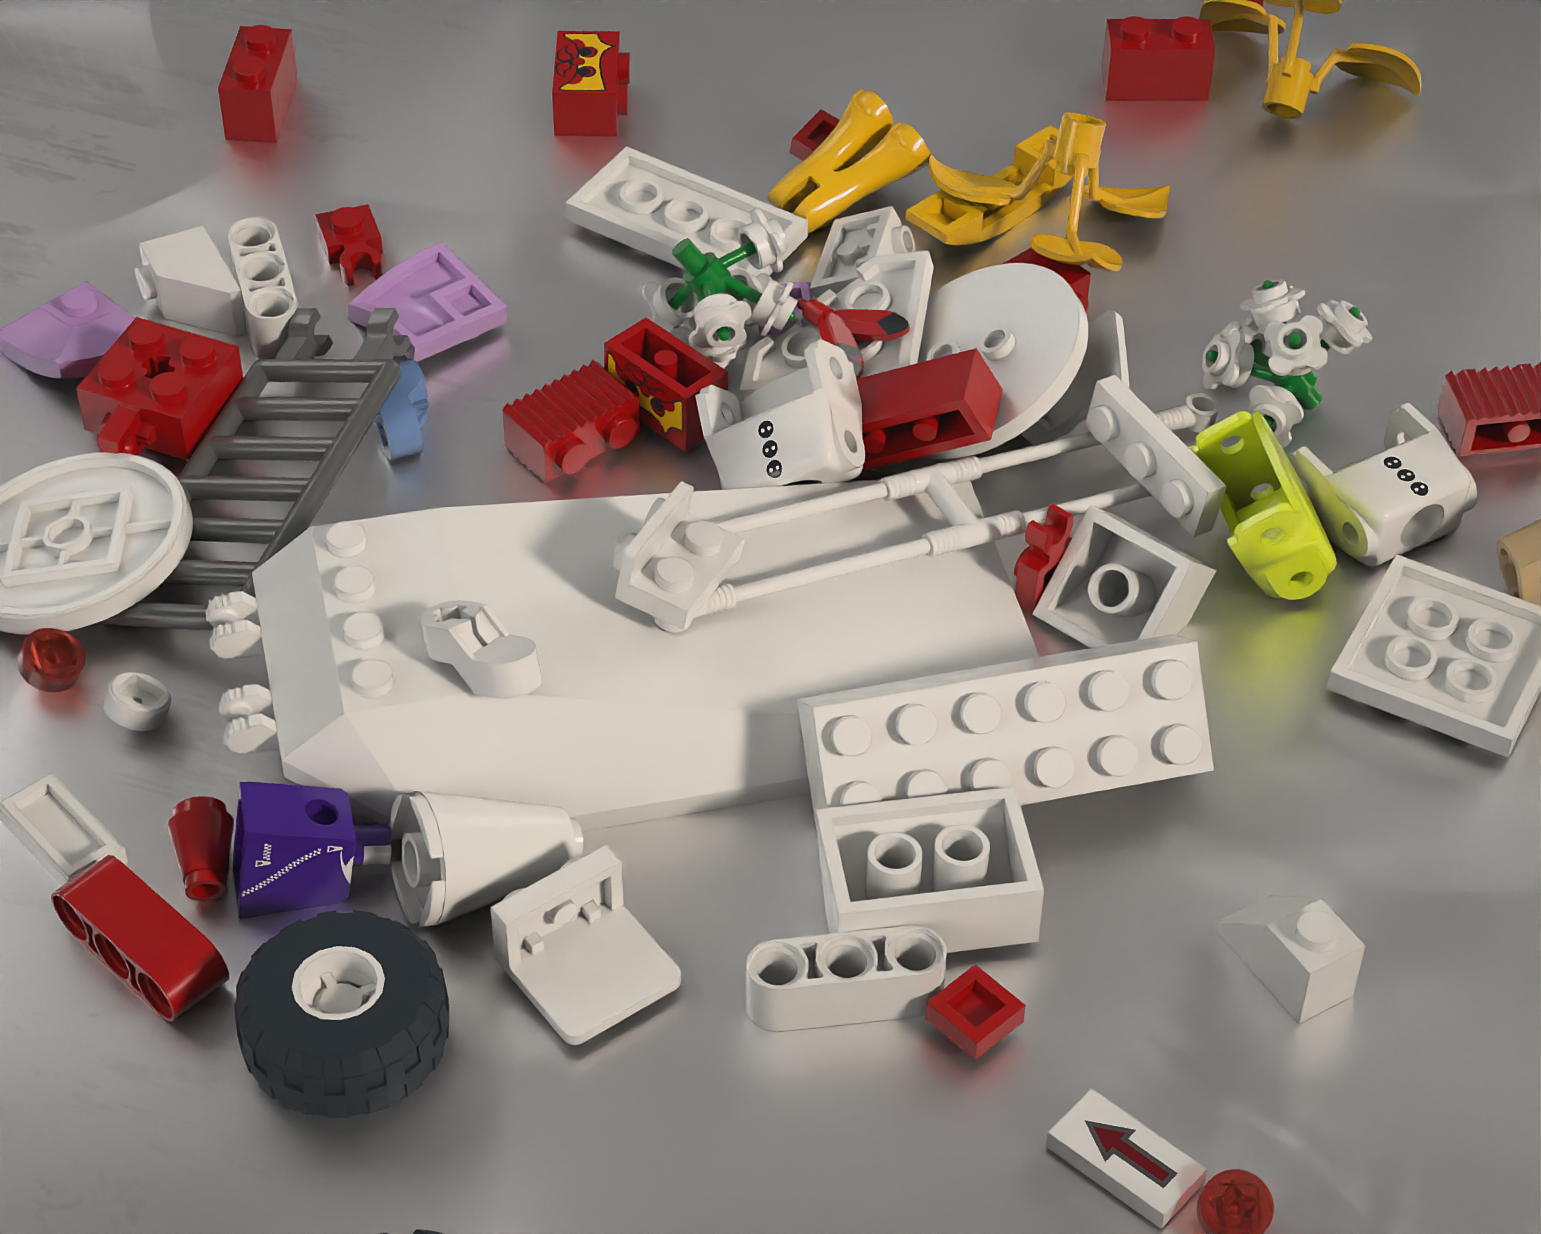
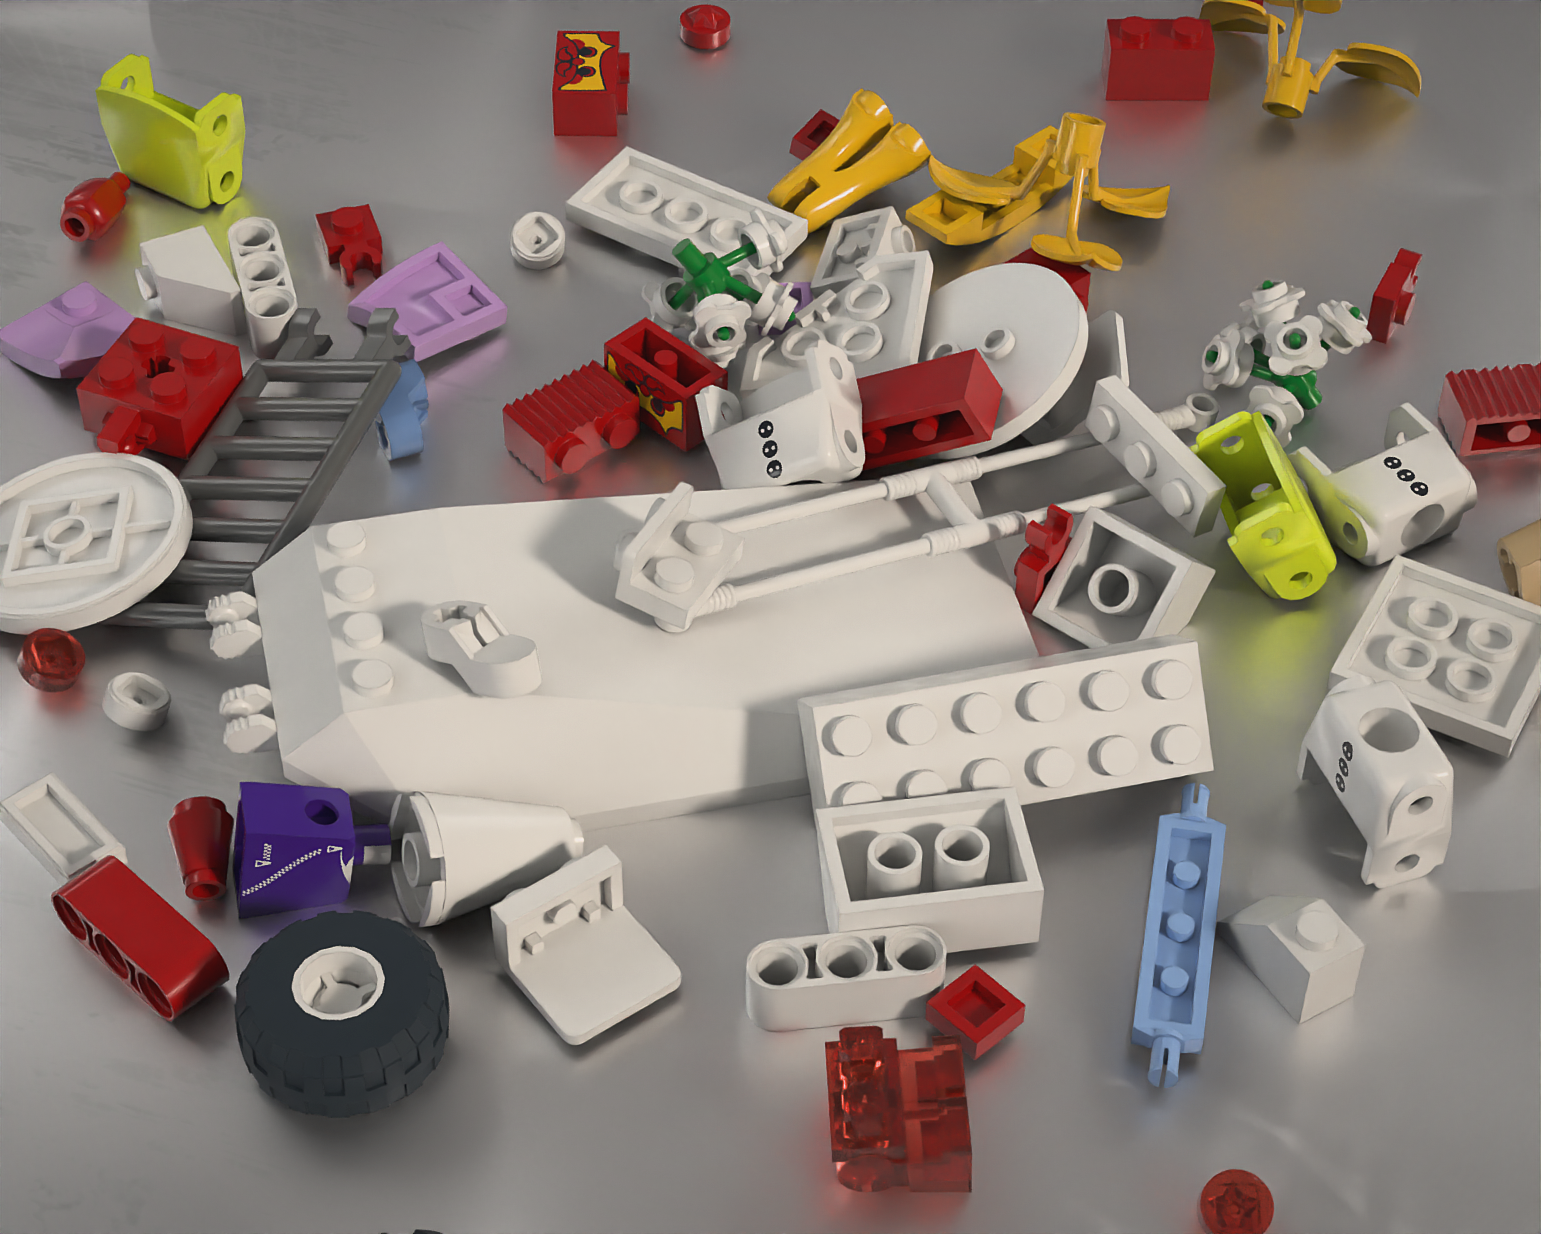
(94, 207): none -> red plant
(169, 143): none -> neon yellow piece
(258, 84): red brick -> none
(537, 240): none -> white tile
(705, 26): none -> red tile
(846, 325): red piece -> none
(898, 1113): none -> clear red hips
(1126, 1158): white tile -> none
(1179, 935): none -> light blue plate
(1384, 774): none -> white piece
(1393, 297): none -> red plate

